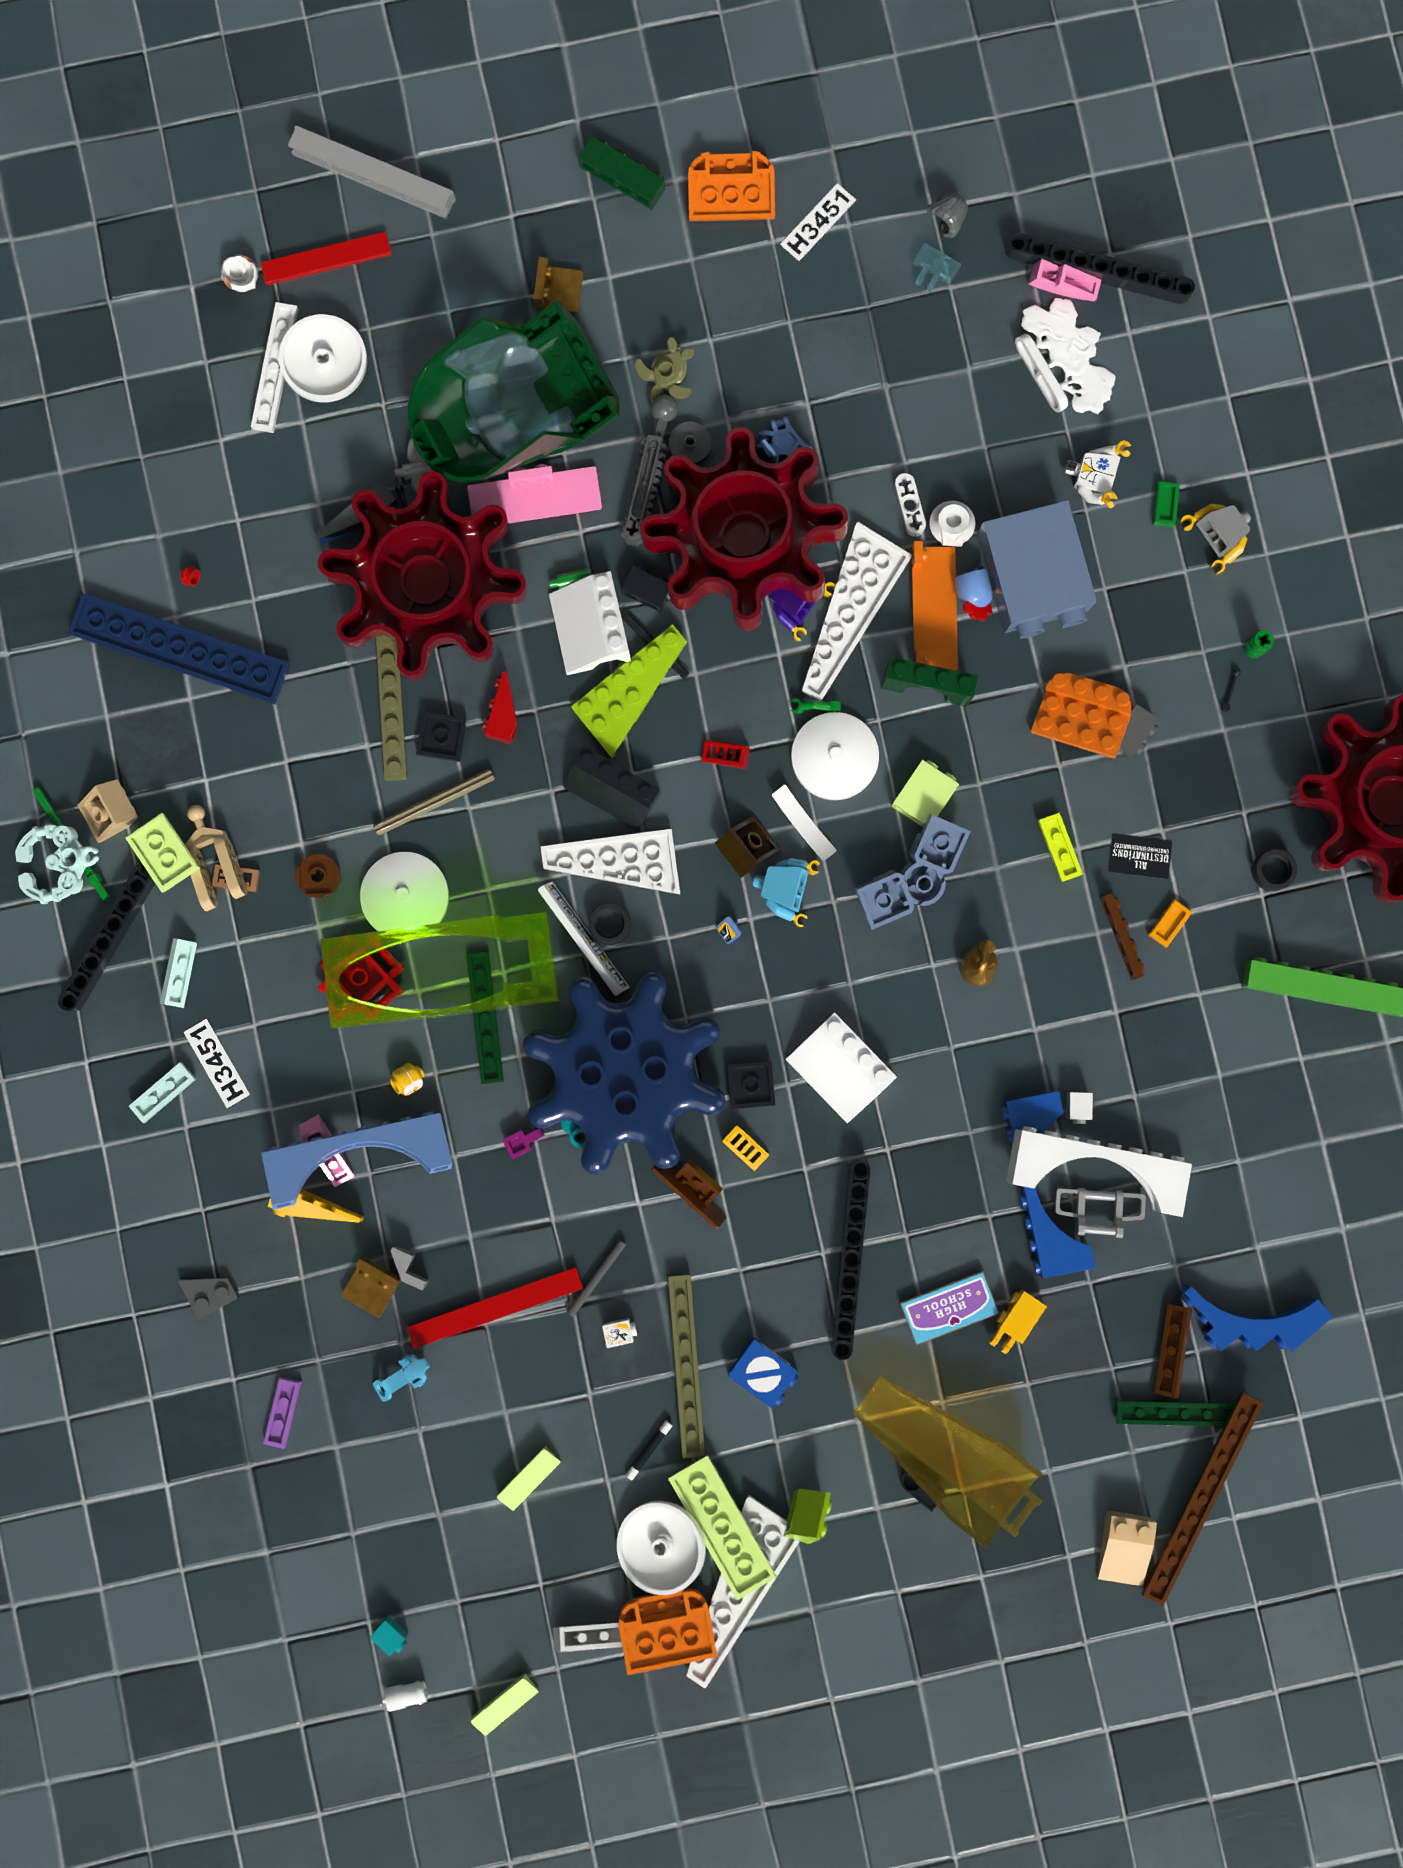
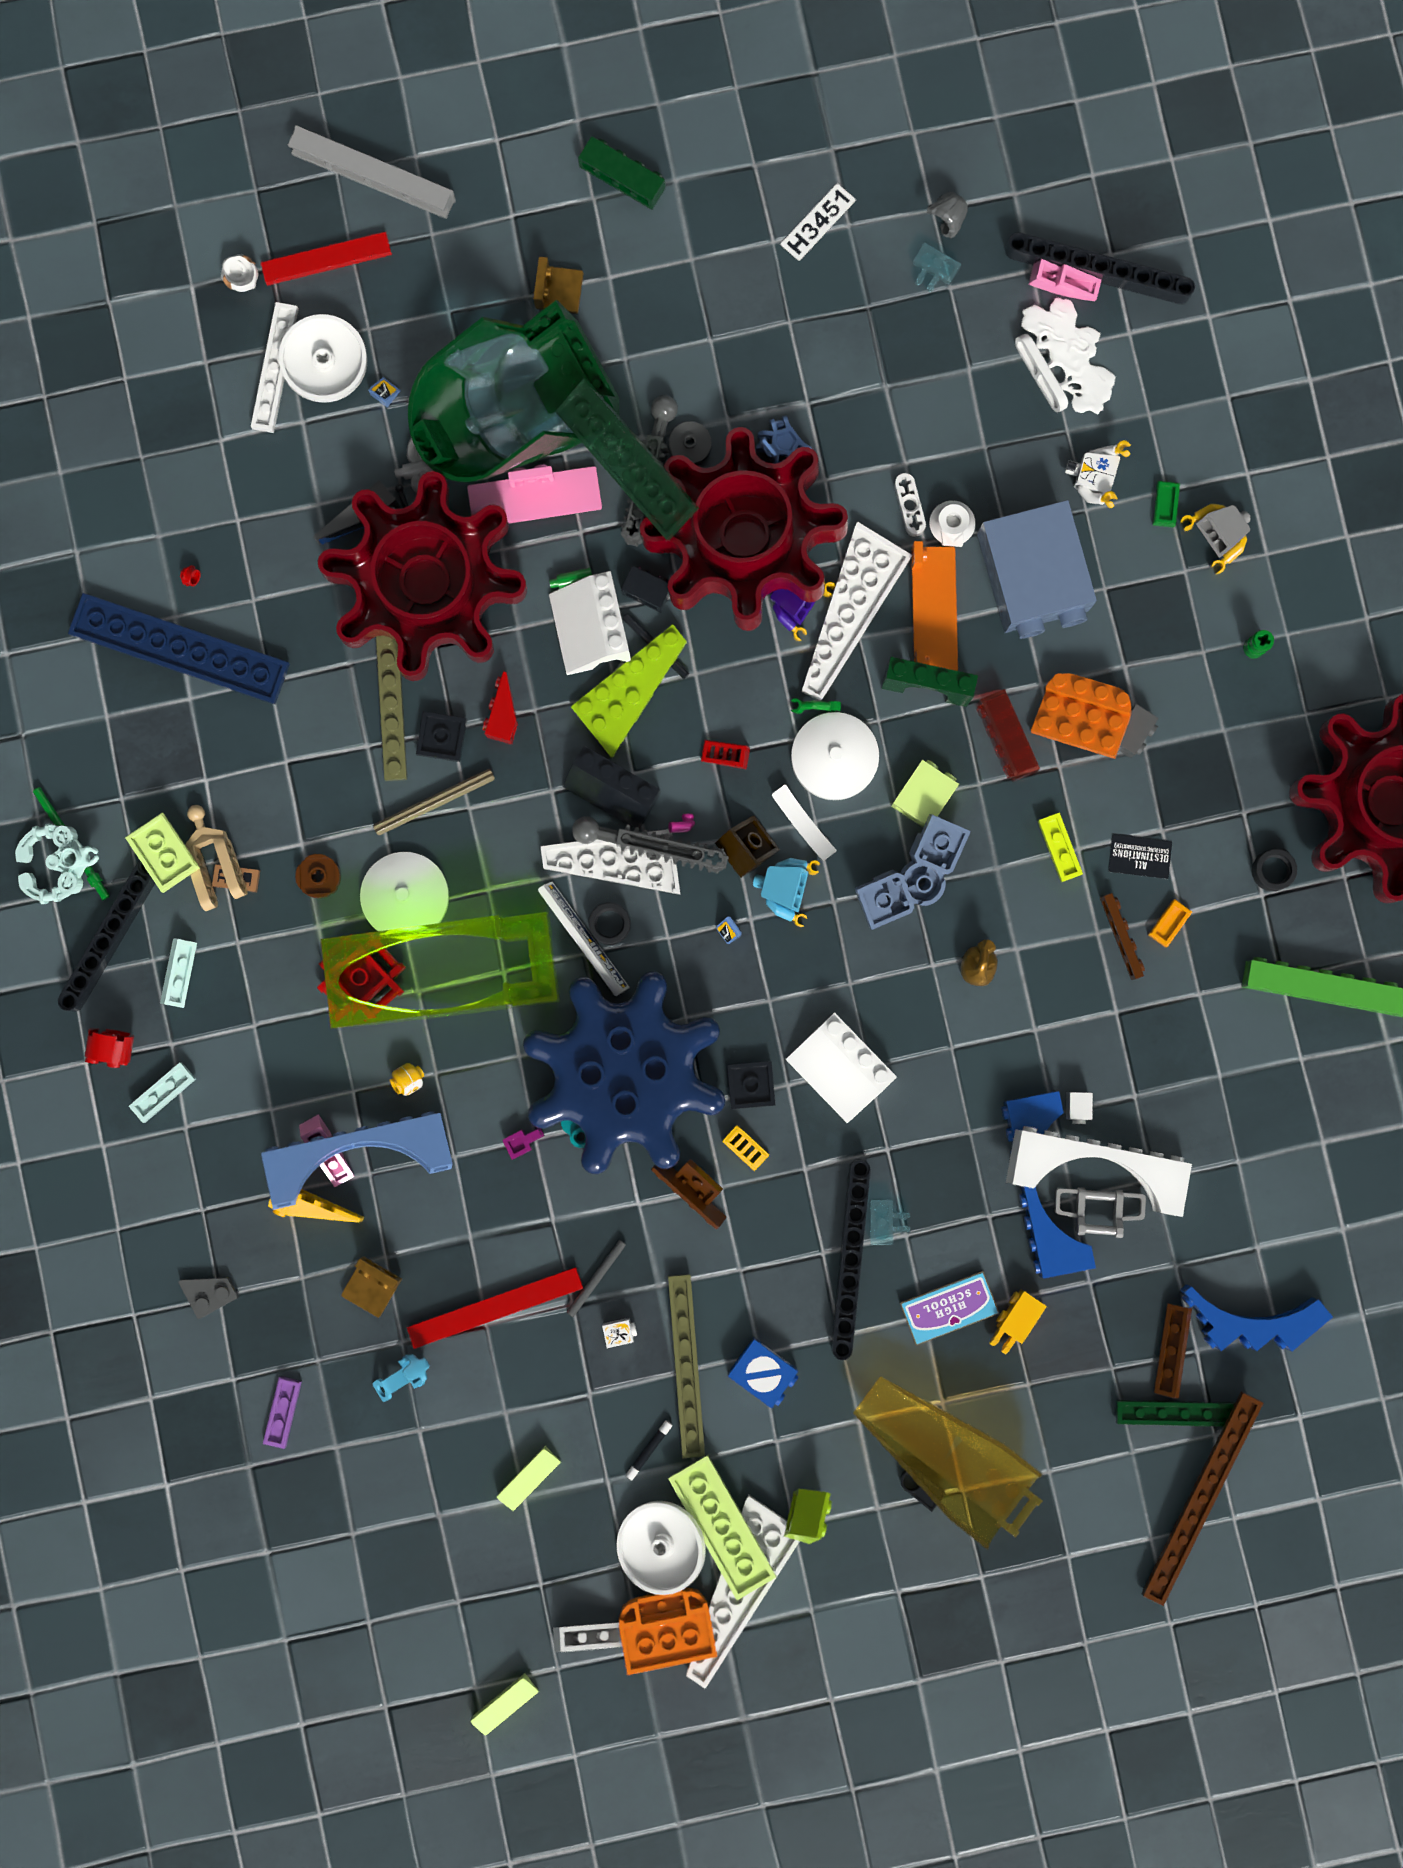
(107, 810): tan slope -> none
(109, 1047): none -> red brick
(216, 1063): white sticker -> none
(384, 391): none -> slope
(389, 1636): teal brick -> none
(402, 1695): white piece -> none
(403, 1261): light grey slope -> none
(485, 1022): dark green tile -> none
(587, 831): none -> dark grey gear
(627, 459): none -> clear green plate
(667, 371): olive animal -> none
(684, 826): none -> dark pink arm
(731, 187): orange plate -> none
(882, 1222): none -> clear light blue hinge
(975, 593): medium blue piece -> none
(1007, 735): none -> clear red brick
(1126, 1547): slope -> none
(1226, 707): black hinge -> none

